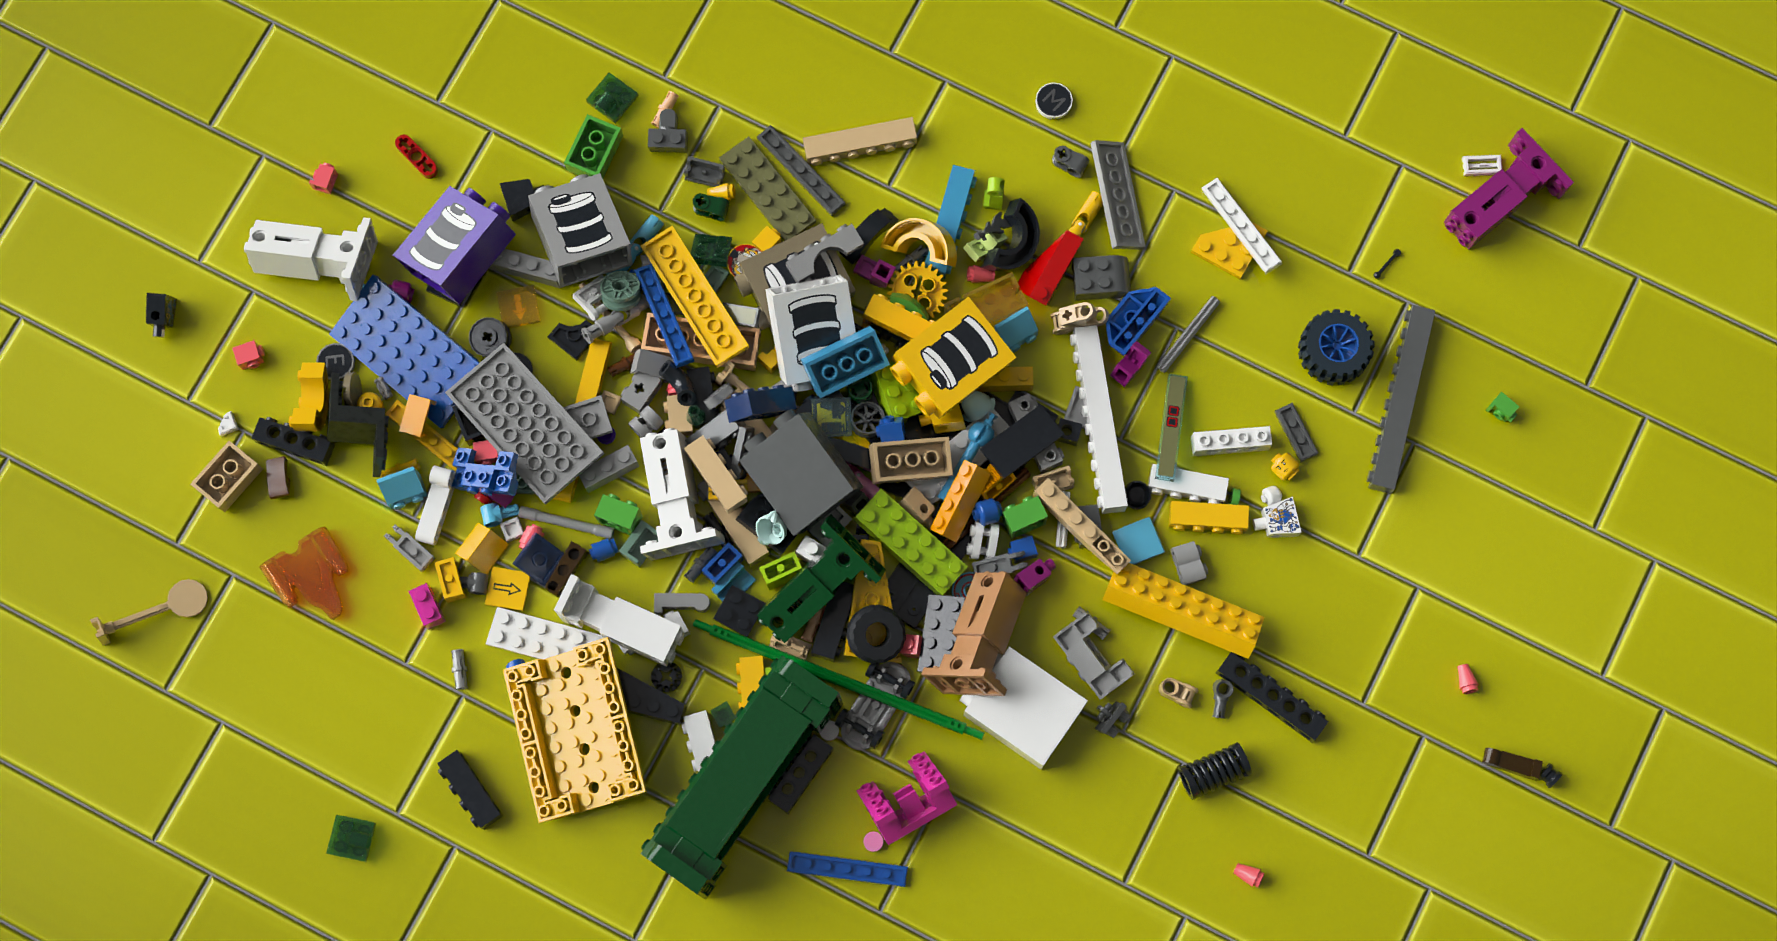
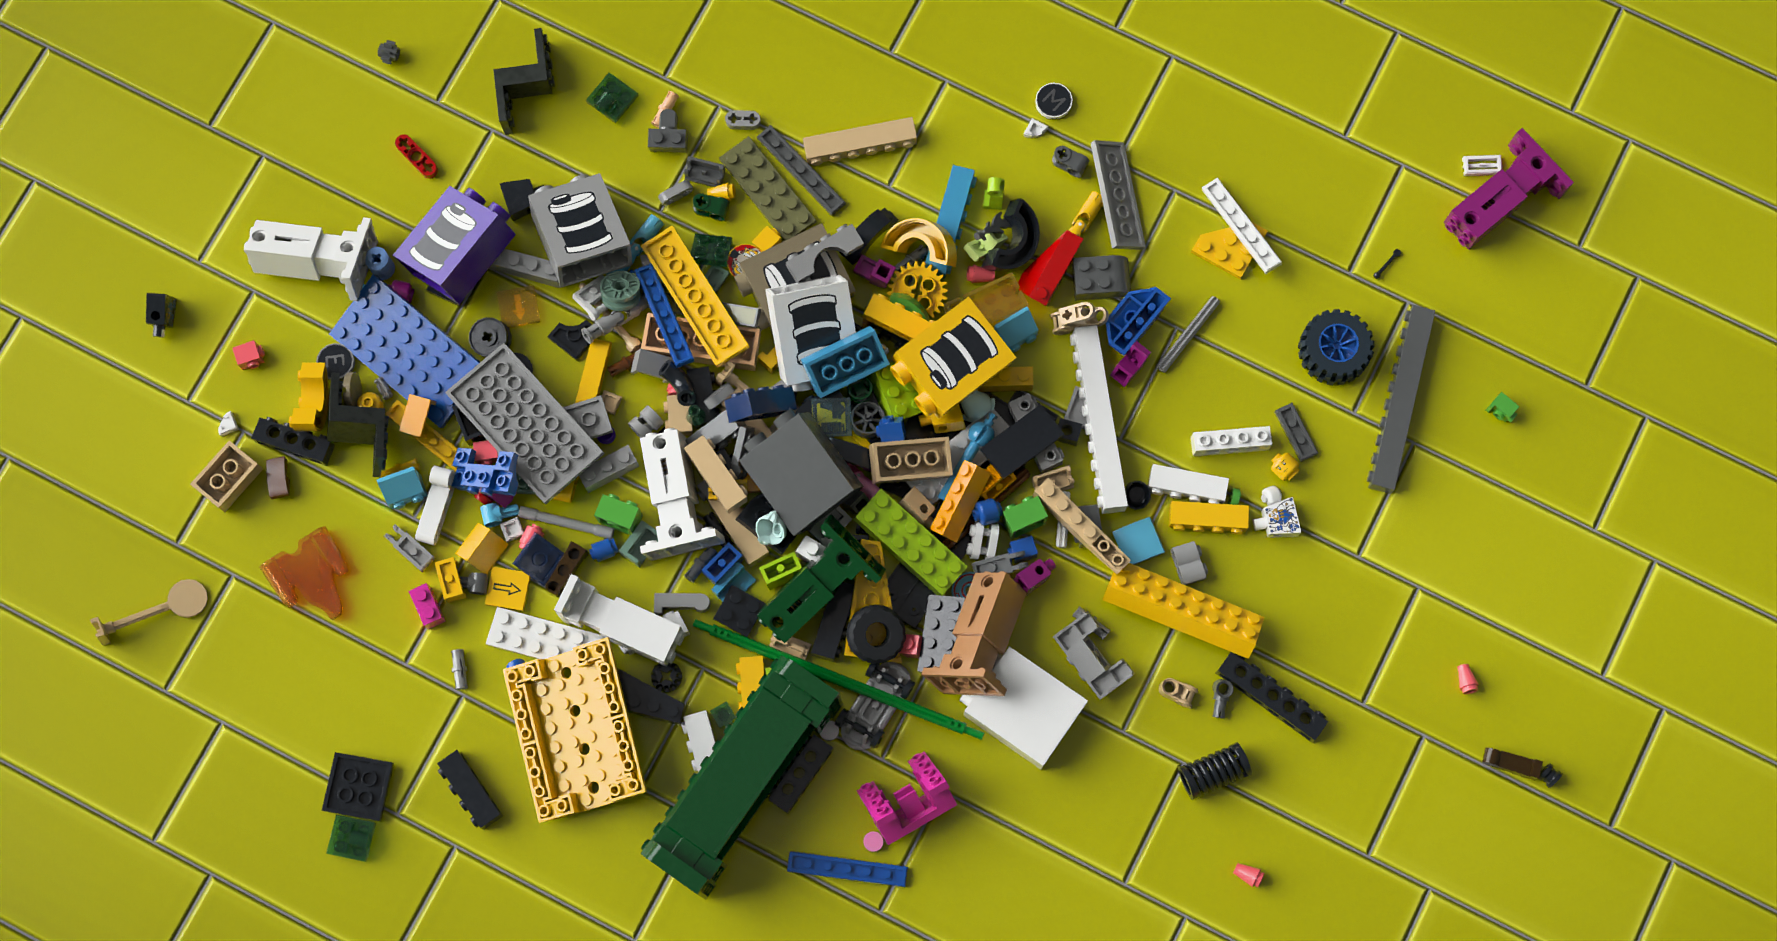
(324, 178): coral brick -> none
(357, 786): none -> black plate
(380, 263): none -> medium blue piece
(388, 52): none -> dark grey gear
(523, 81): none -> pearl dark grey bracket
(593, 147): bright green brick -> none
(640, 400): light grey brick -> none
(676, 192): none -> light grey beam
(742, 120): none -> light grey beam
(812, 626): light nougat pin -> none
(1035, 129): none -> white tile
(1109, 715): dark grey hips -> none
(1171, 427): olive tile -> none

